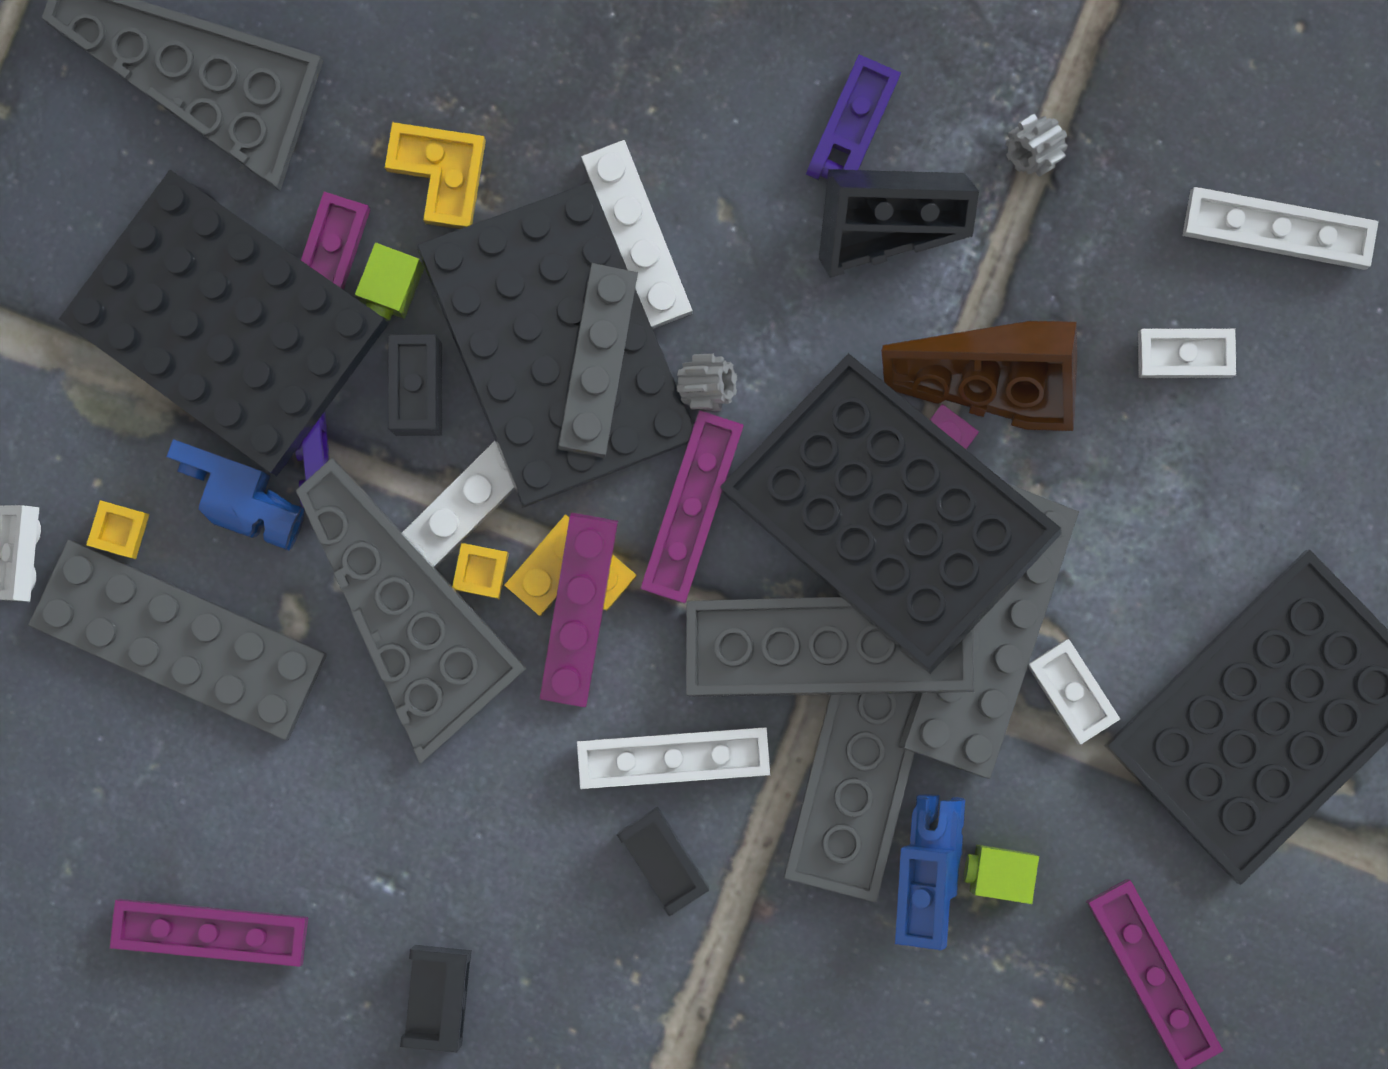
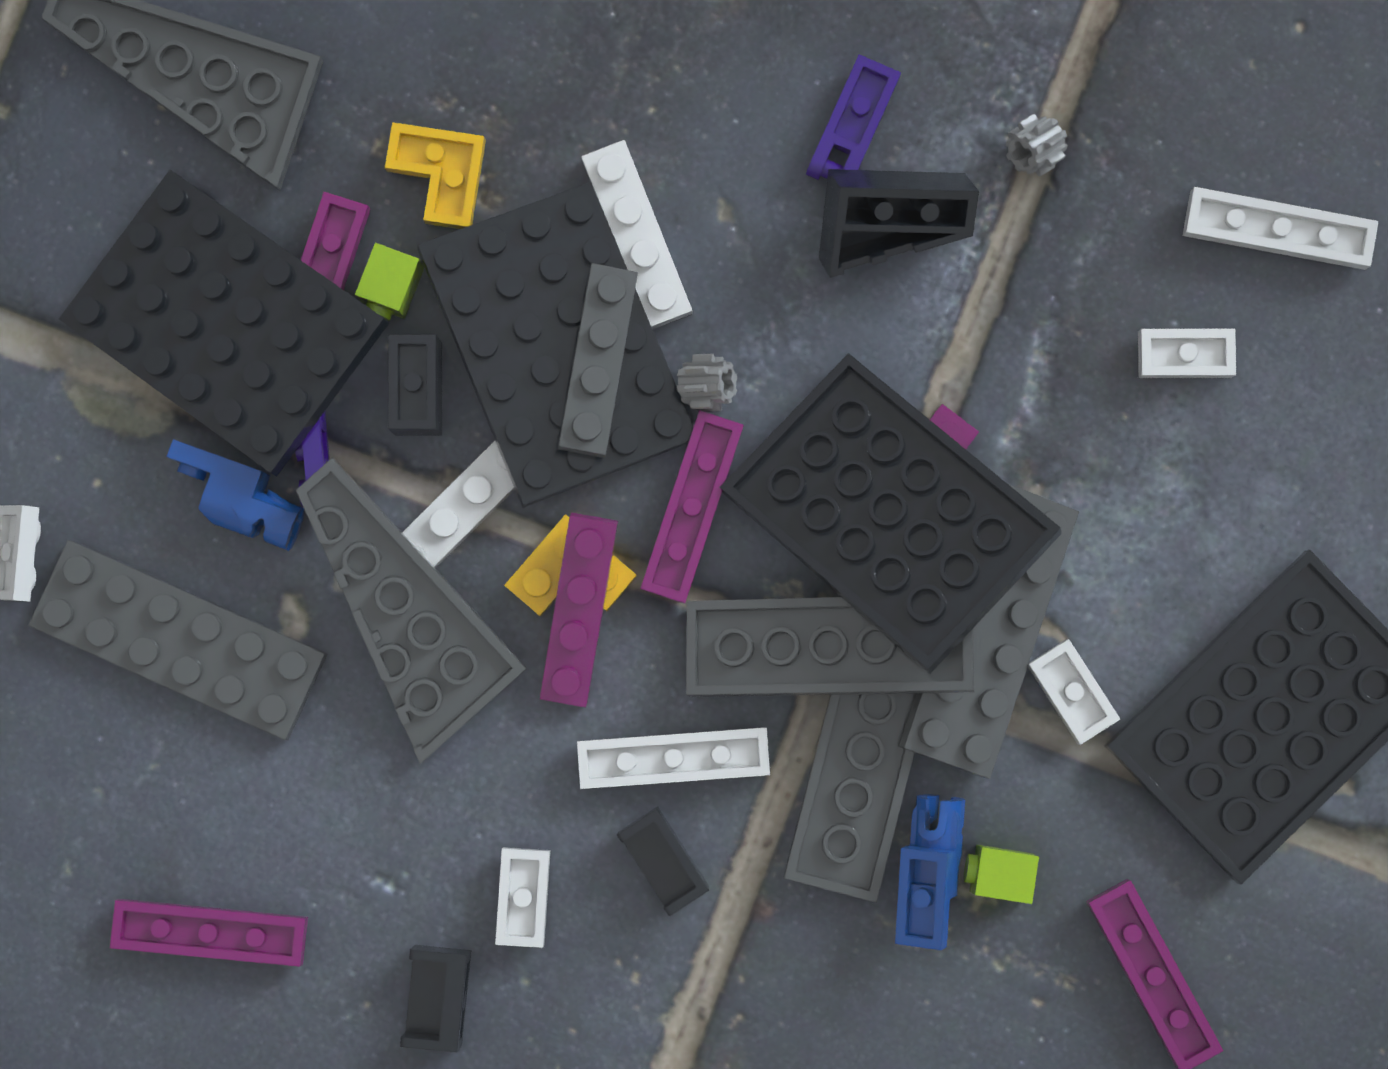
(117, 529): yellow plate -> none
(480, 570): yellow plate -> none
(522, 897): none -> white plate
(1003, 370): reddish brown wedge -> none

